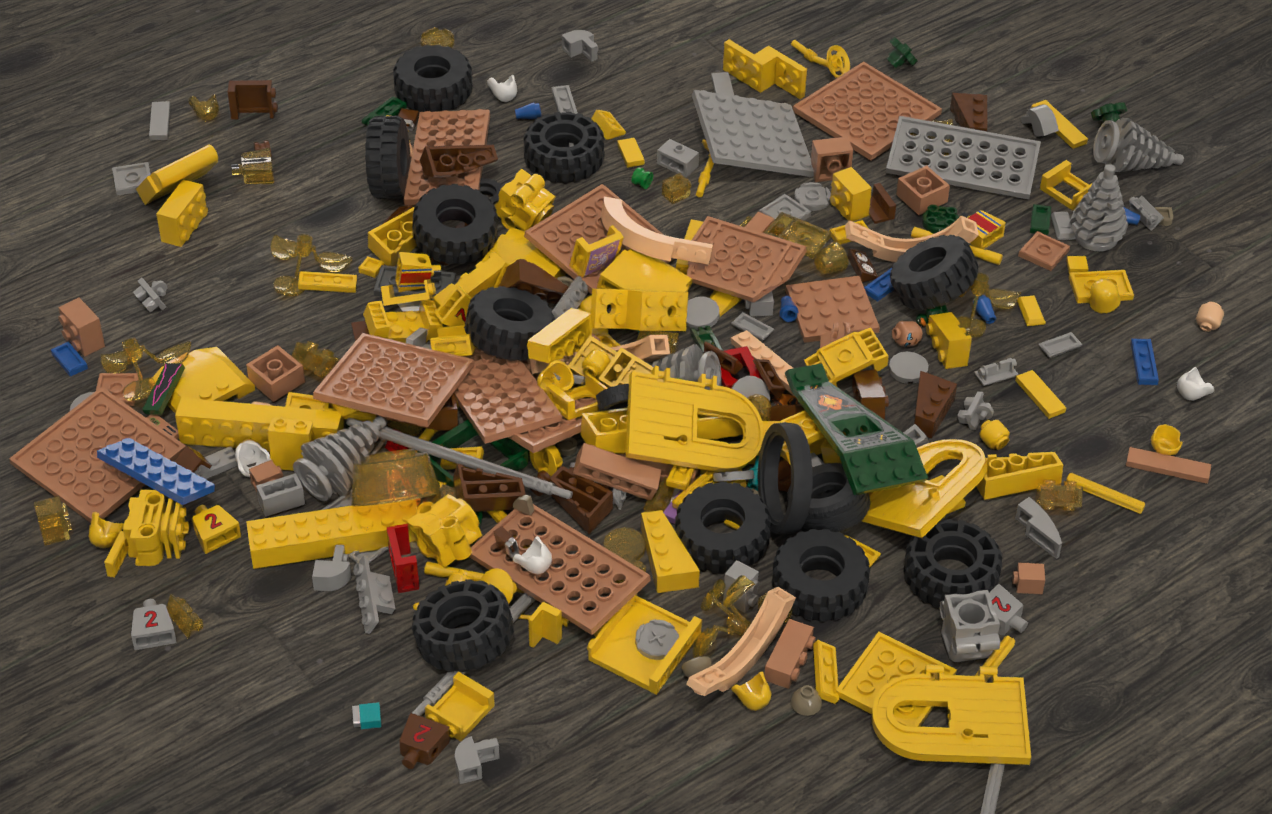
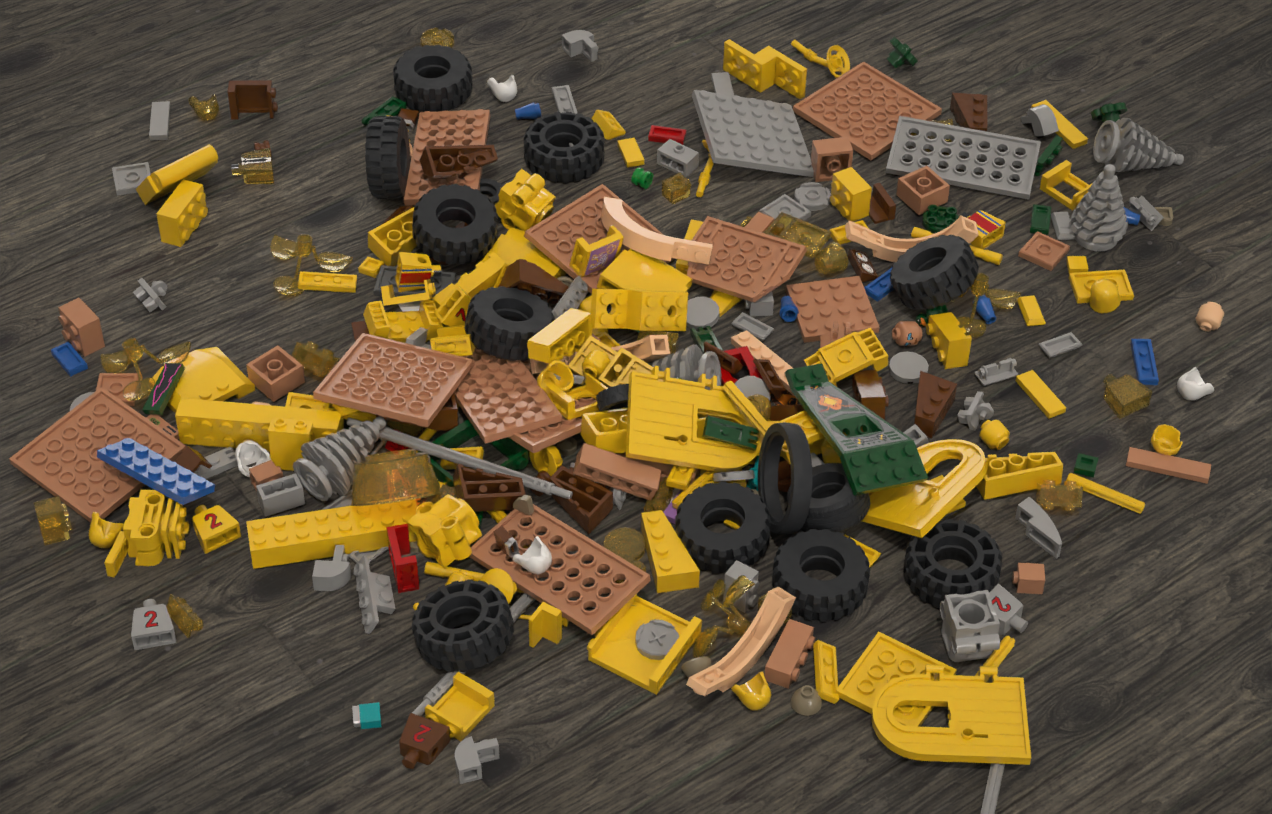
(663, 134): none -> red tile
(730, 432): none -> dark green hinge
(746, 407): none -> yellow axle
(1048, 155): none -> dark green hinge
(1085, 465): none -> dark green plate
(1125, 395): none -> clear yellow torso

